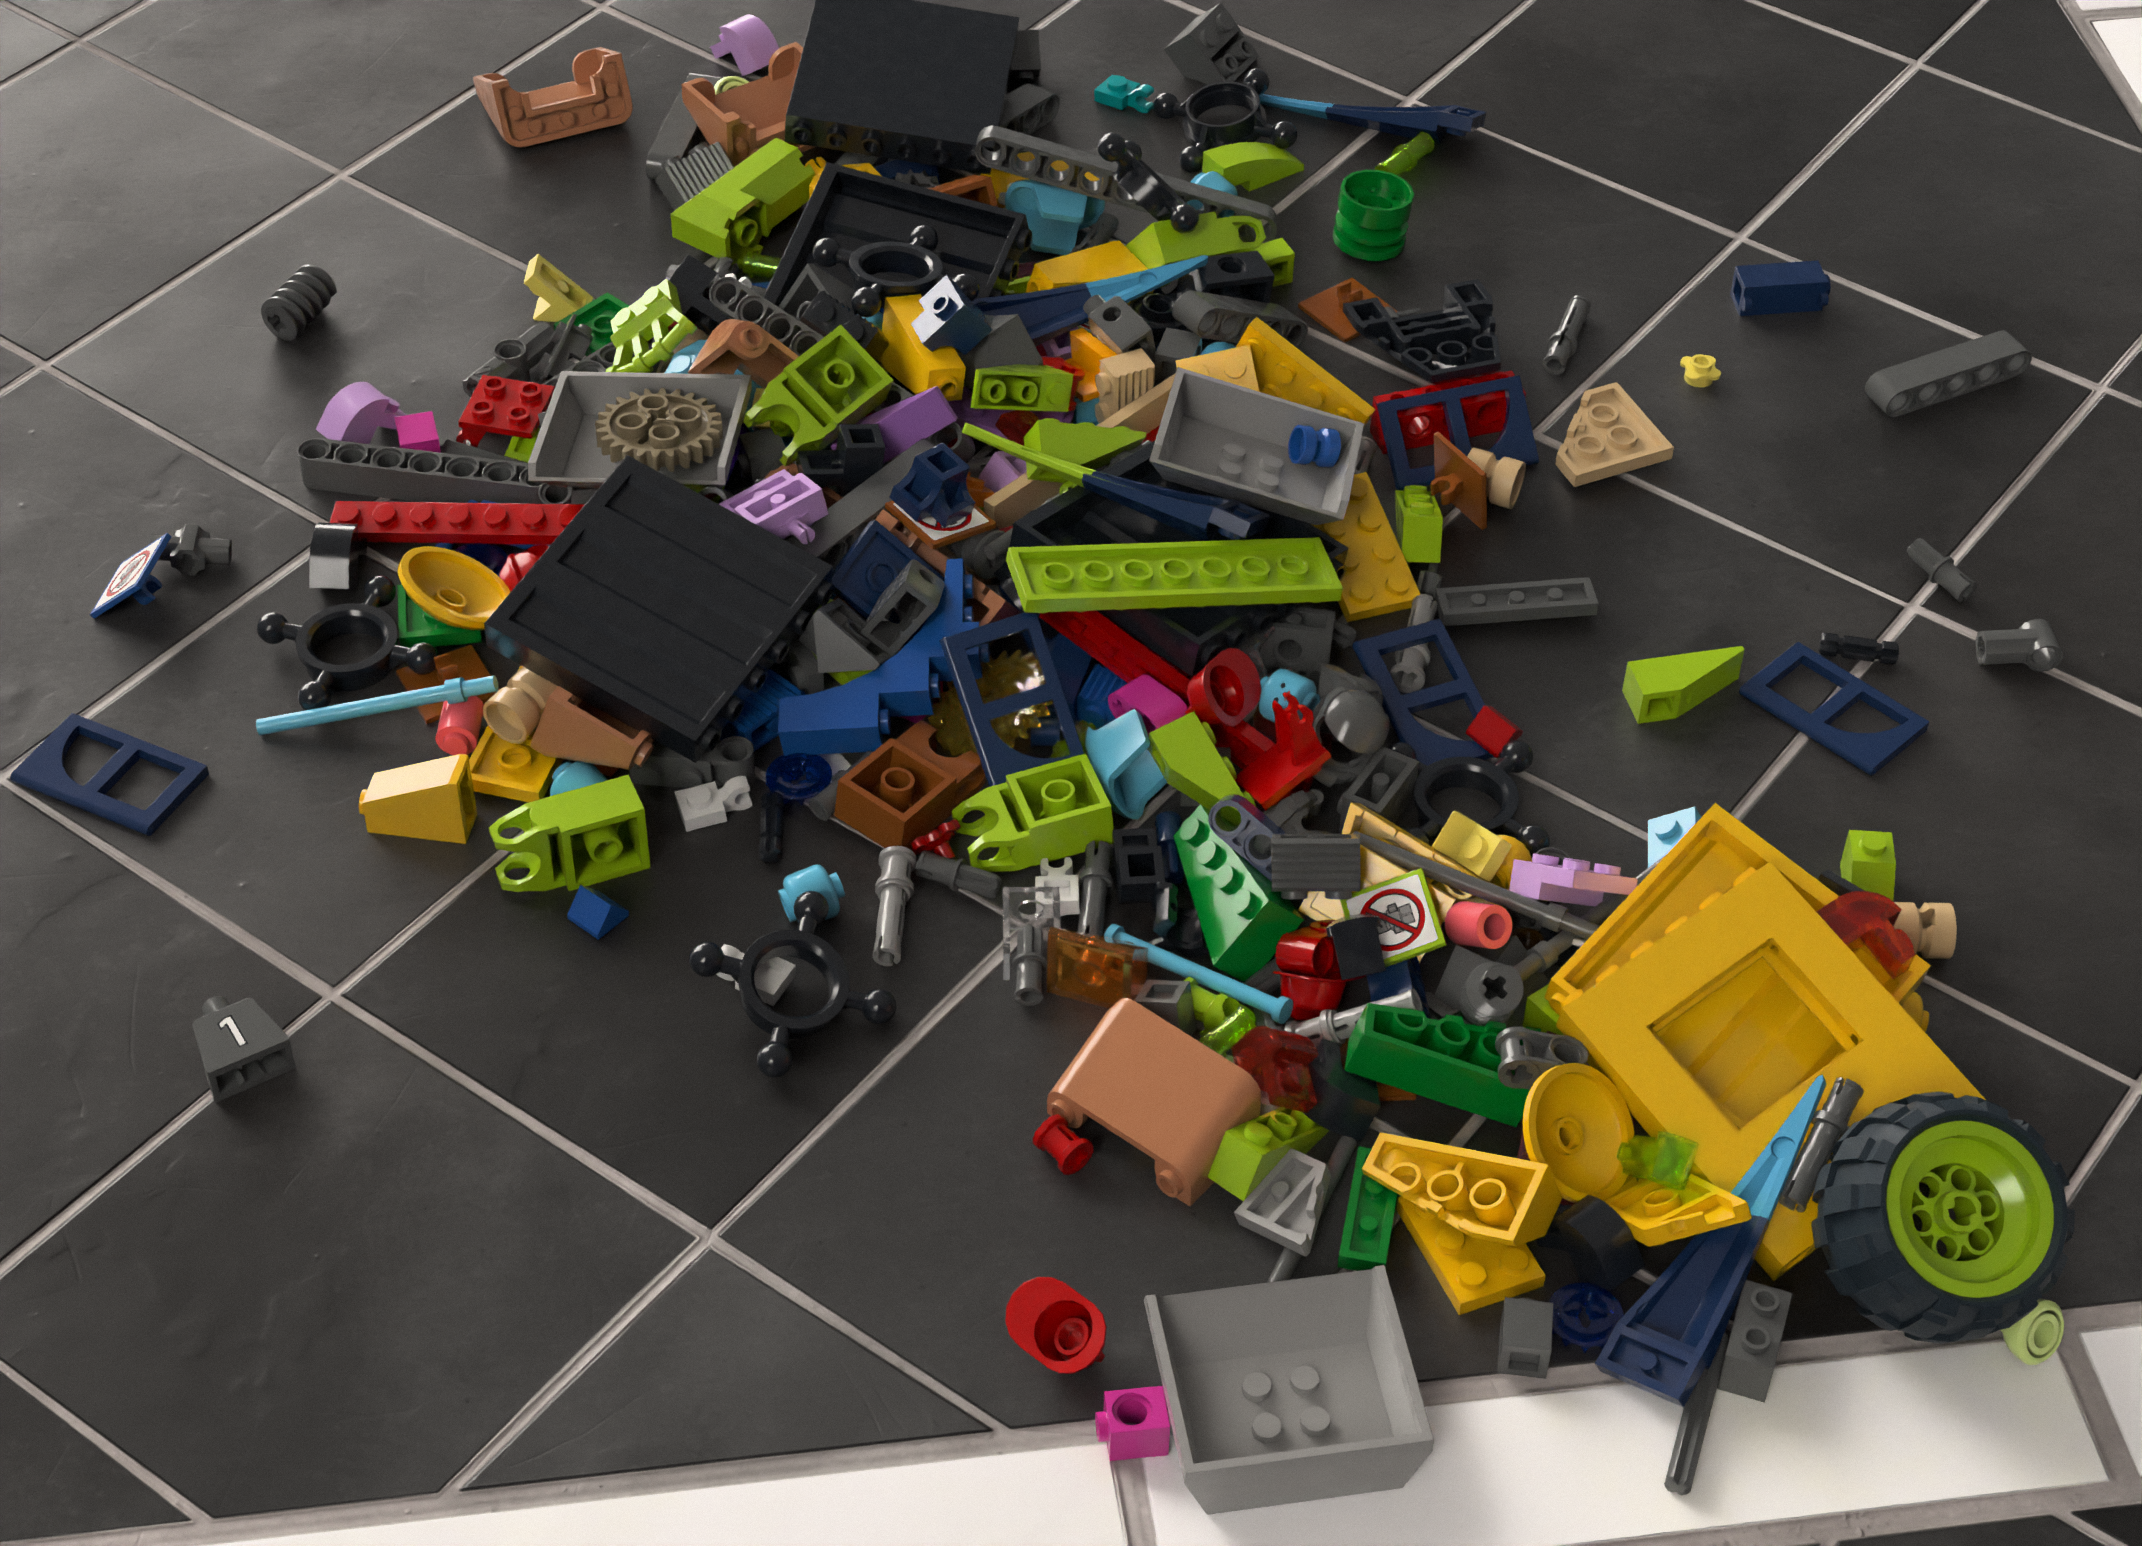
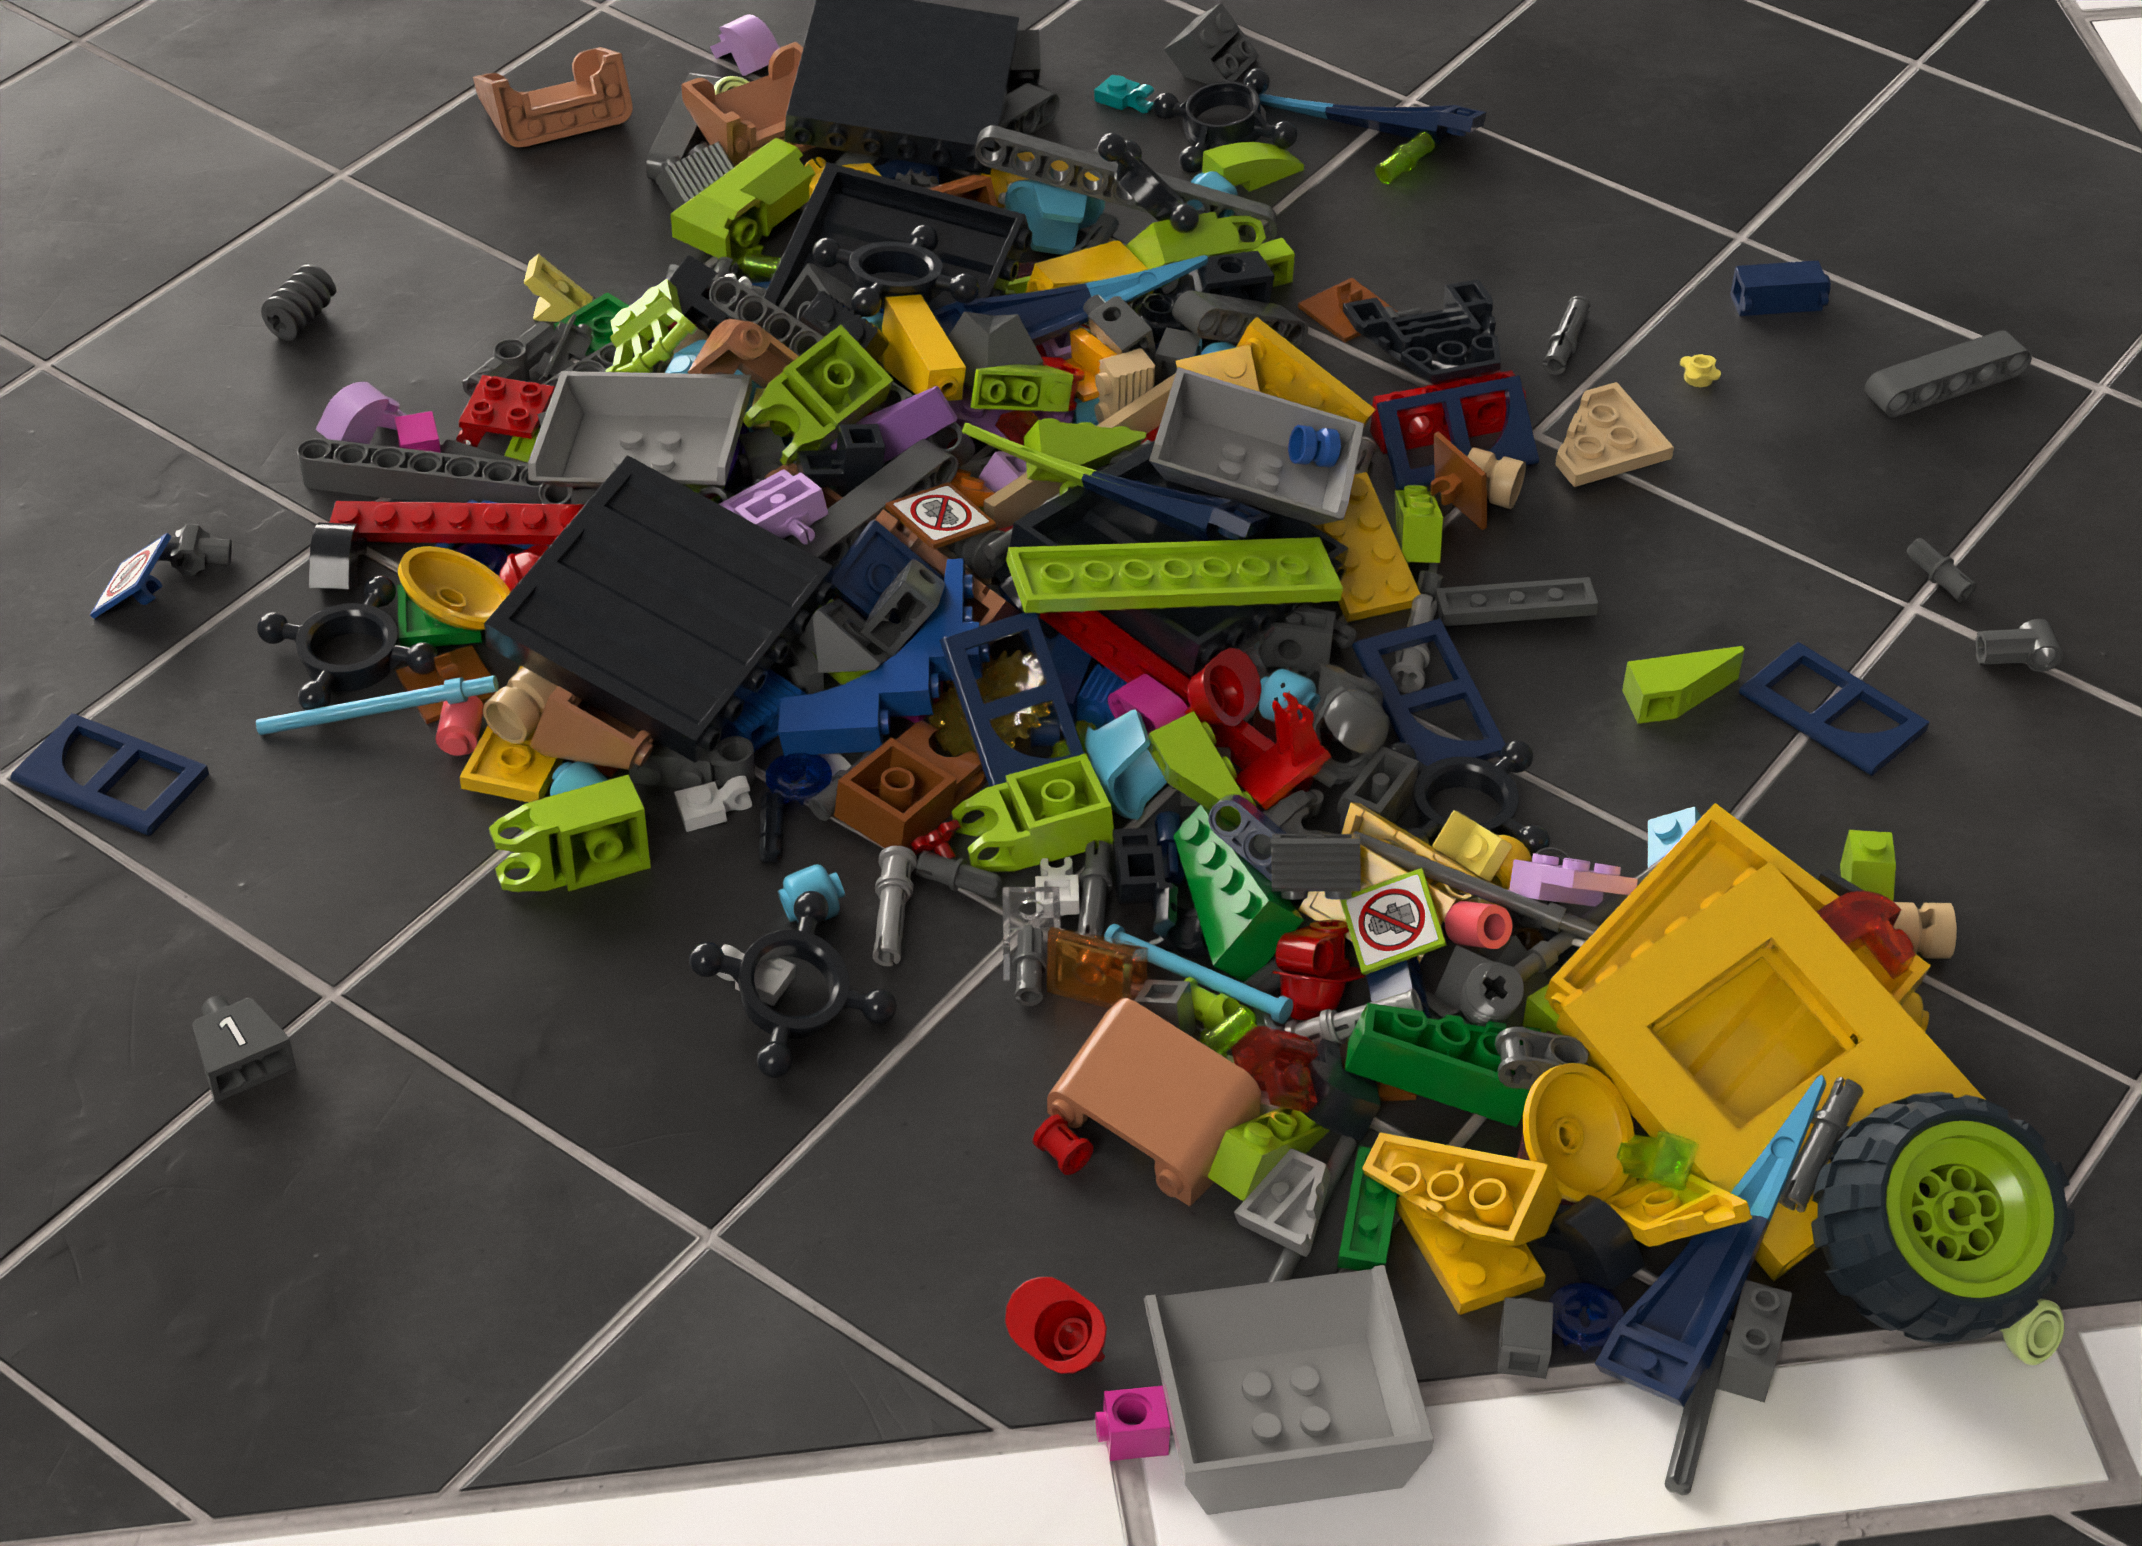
(422, 801): yellow slope -> none
(595, 912): blue slope -> none
(659, 429): dark tan gear -> none
(935, 487): dark blue brick -> none
(950, 318): dark blue brick -> none
(1357, 945): black tile -> none
(1373, 215): green wheel -> none
(1492, 730): red slope -> none
(1859, 648): black axle -> none

